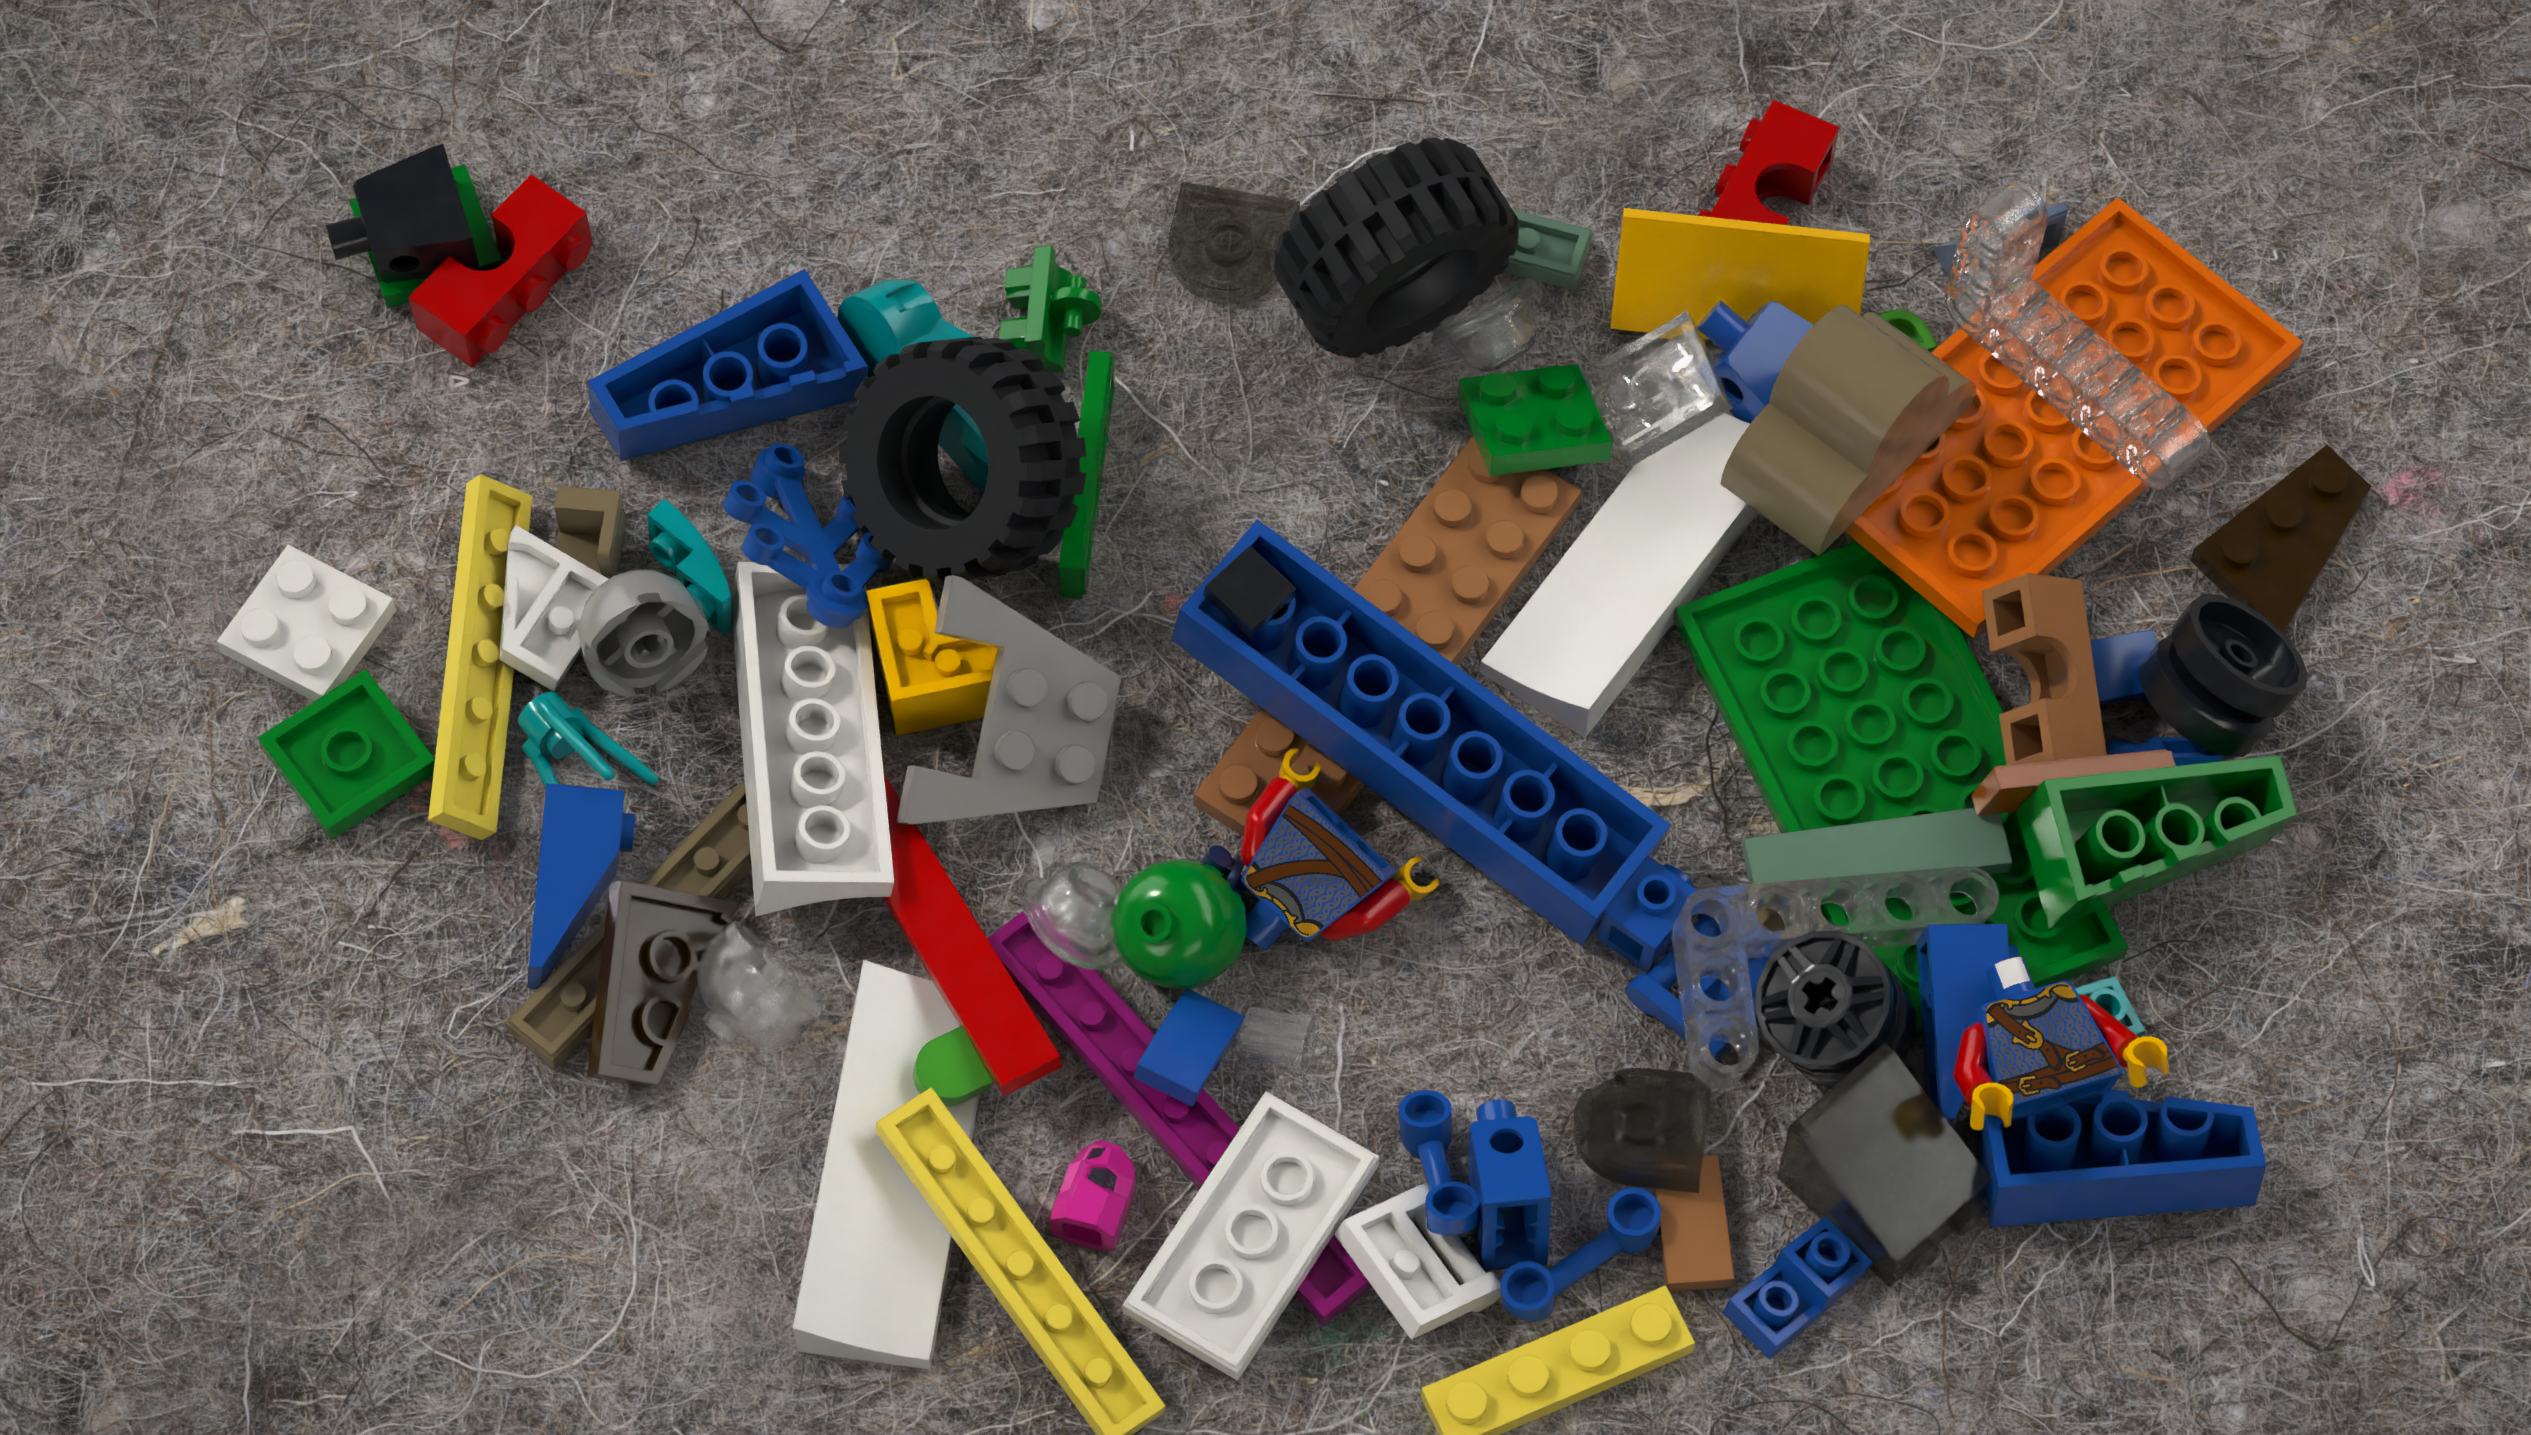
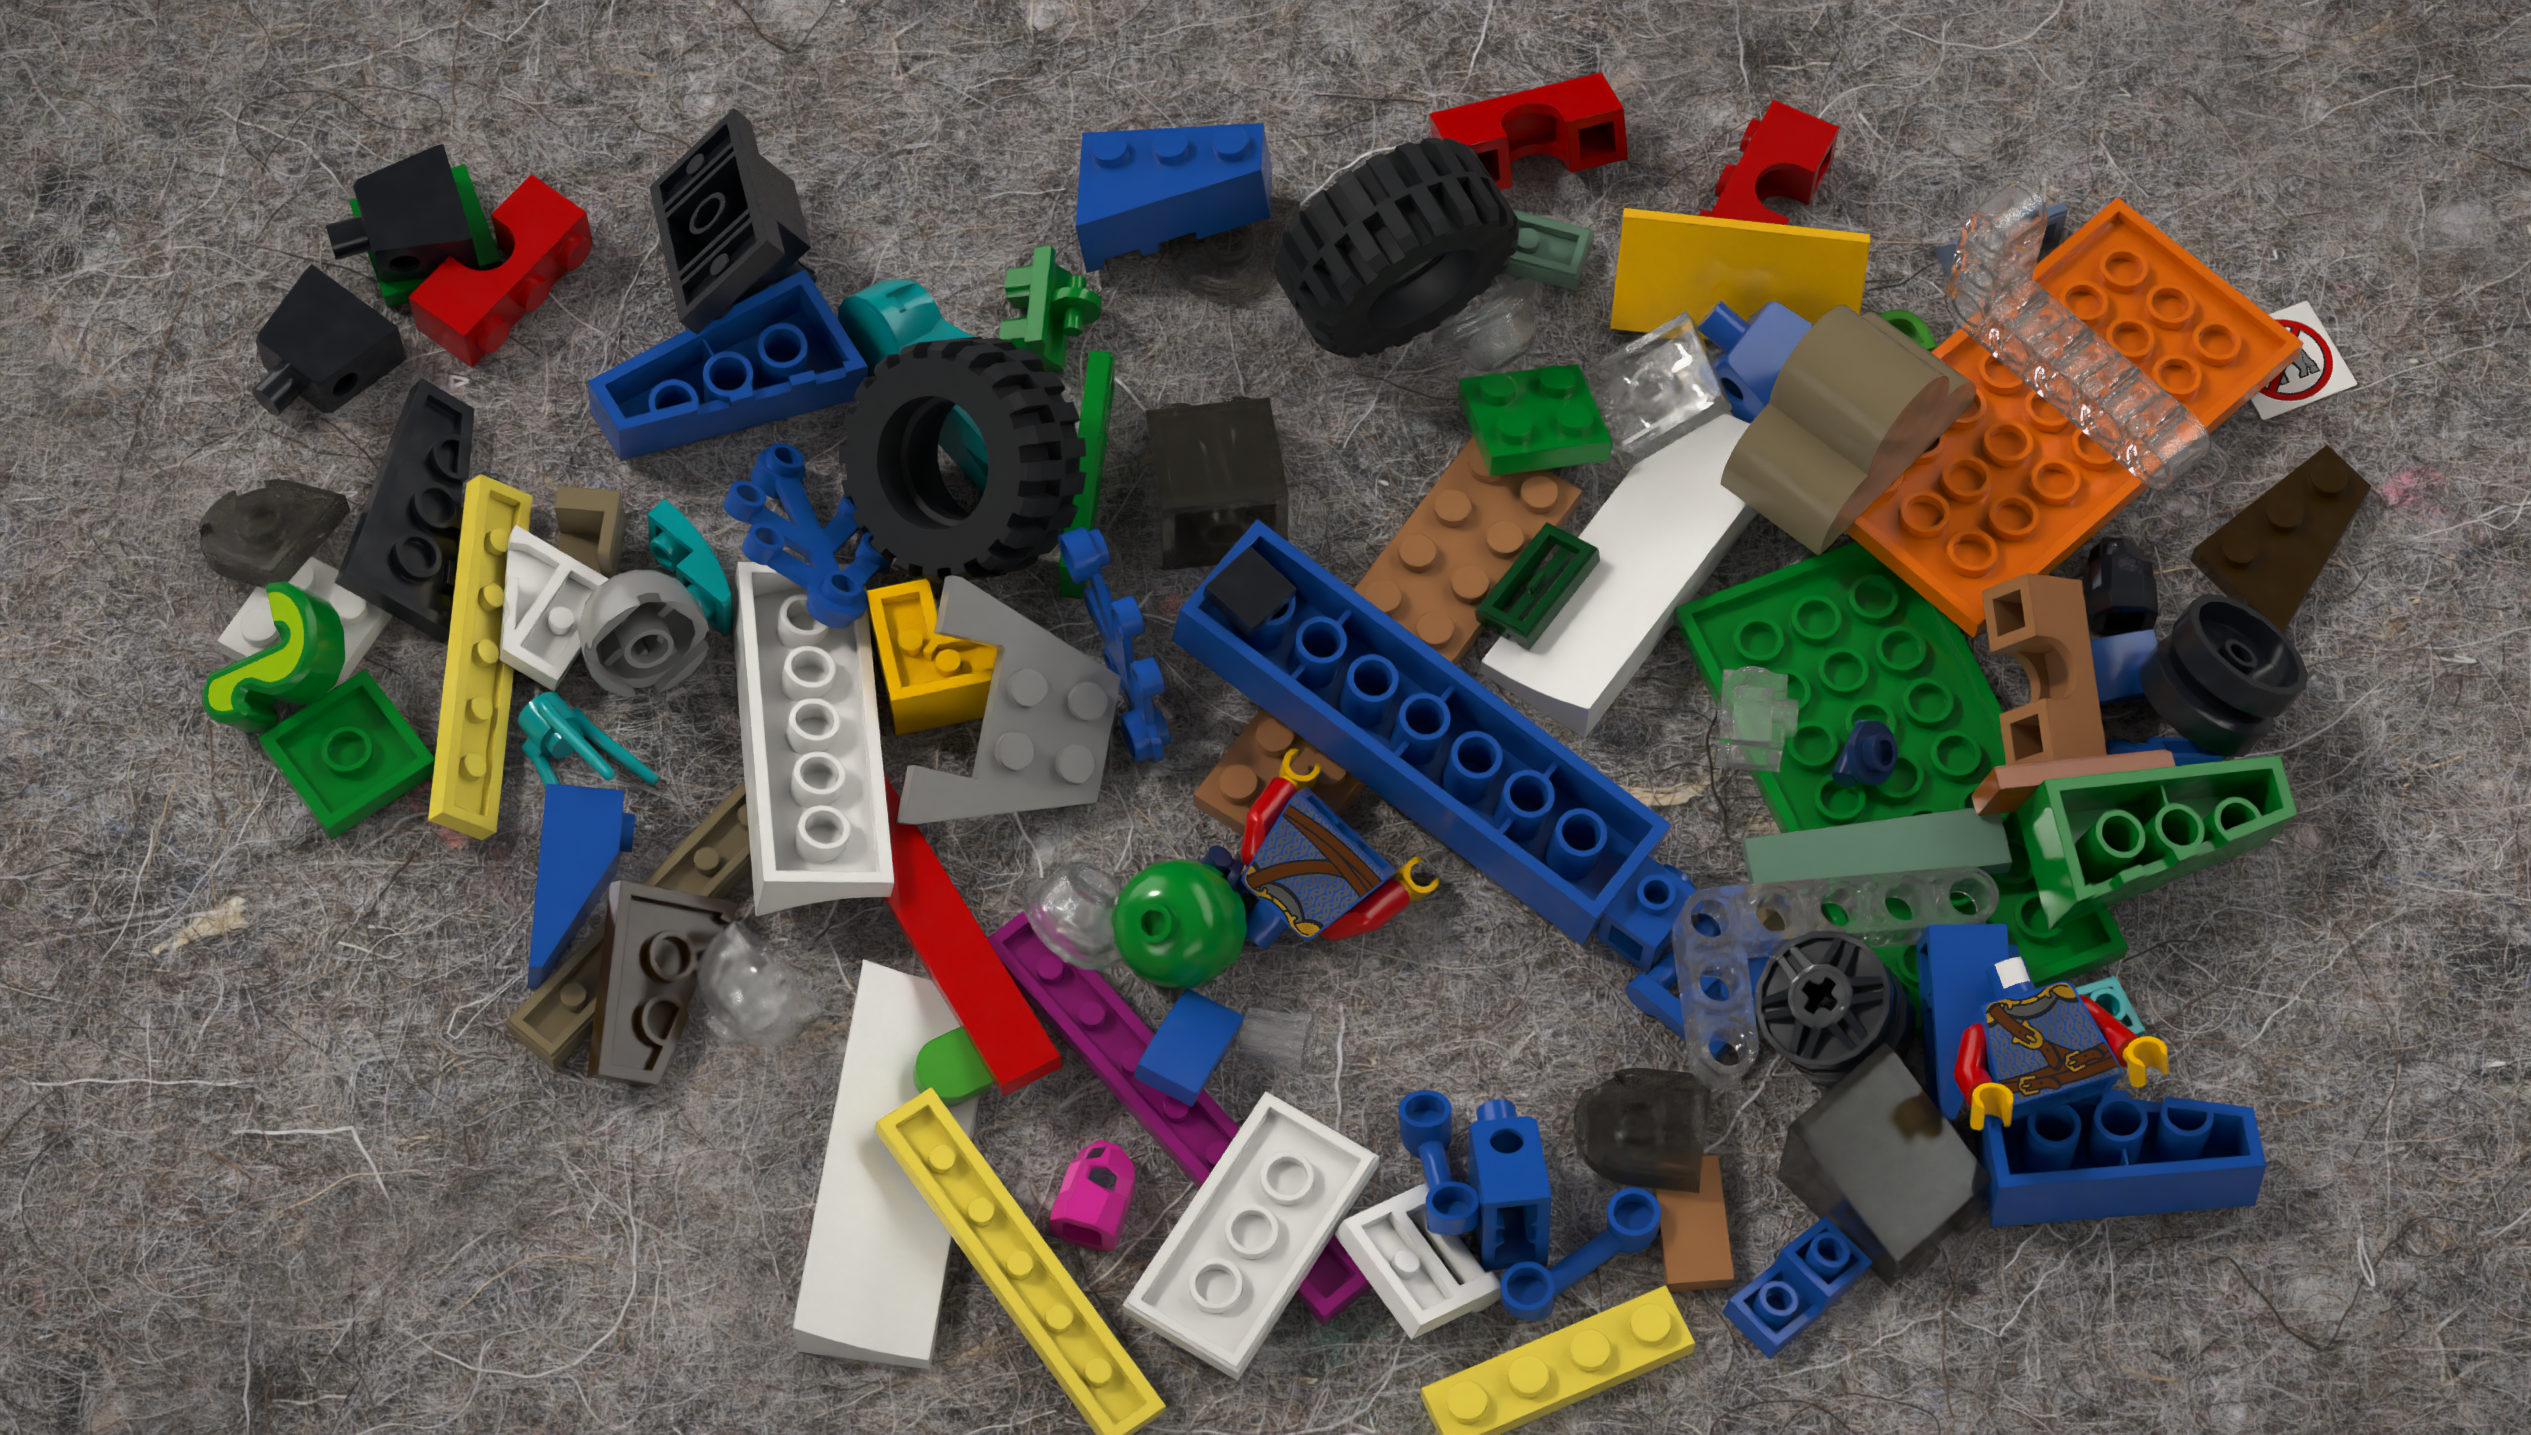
(269, 530): none -> clear smoke tile
(291, 671): none -> green animal
(323, 346): none -> black torso
(413, 515): none -> black wing
(727, 223): none -> black brick
(1117, 622): none -> blue plant
(1168, 184): none -> blue wedge
(1214, 477): none -> clear smoke slope
(1529, 630): none -> dark green tile
(1567, 119): none -> red arch
(1753, 719): none -> clear brick
(1867, 756): none -> dark blue plate
(2120, 588): none -> black rock
(2313, 375): none -> white sticker

